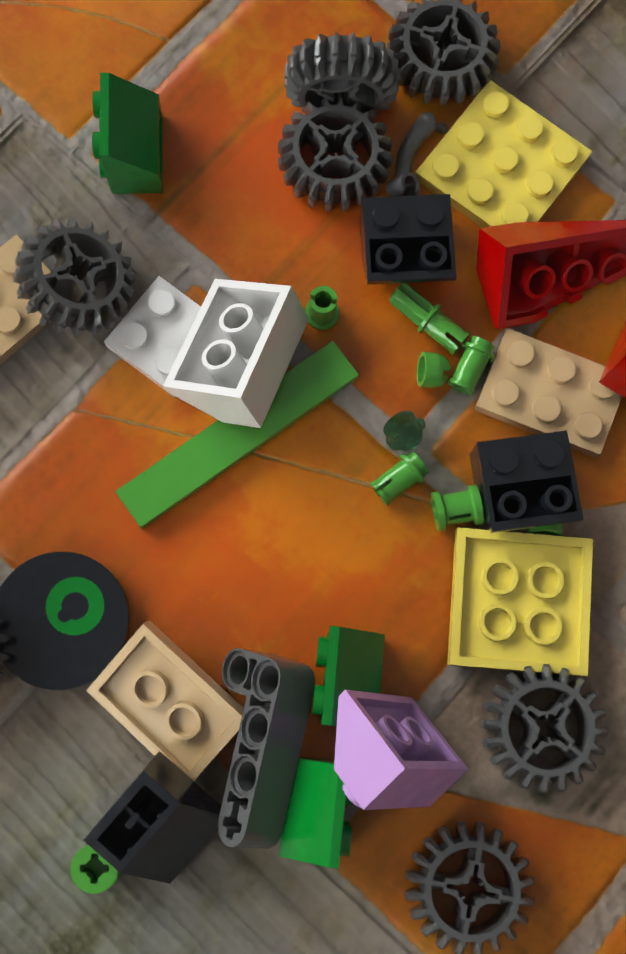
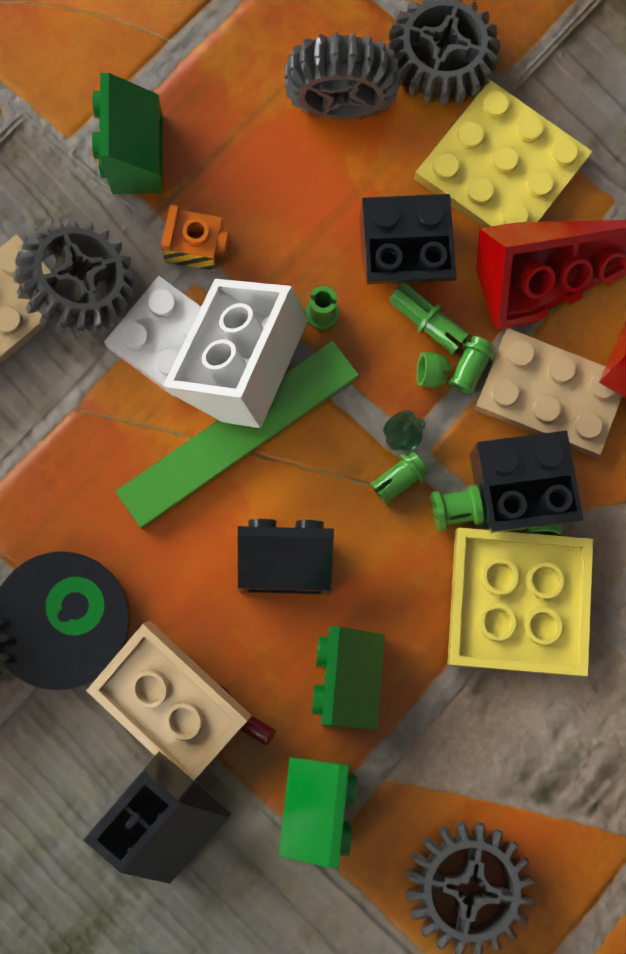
(99, 866): bright green wheel -> none
(187, 251): none -> orange brick
(266, 745): dark grey beam -> none
(285, 557): none -> black slope
(331, 131): dark grey gear -> none
(391, 752): lavender slope -> none
(405, 181): dark grey piece -> none
(576, 753): dark grey gear -> none

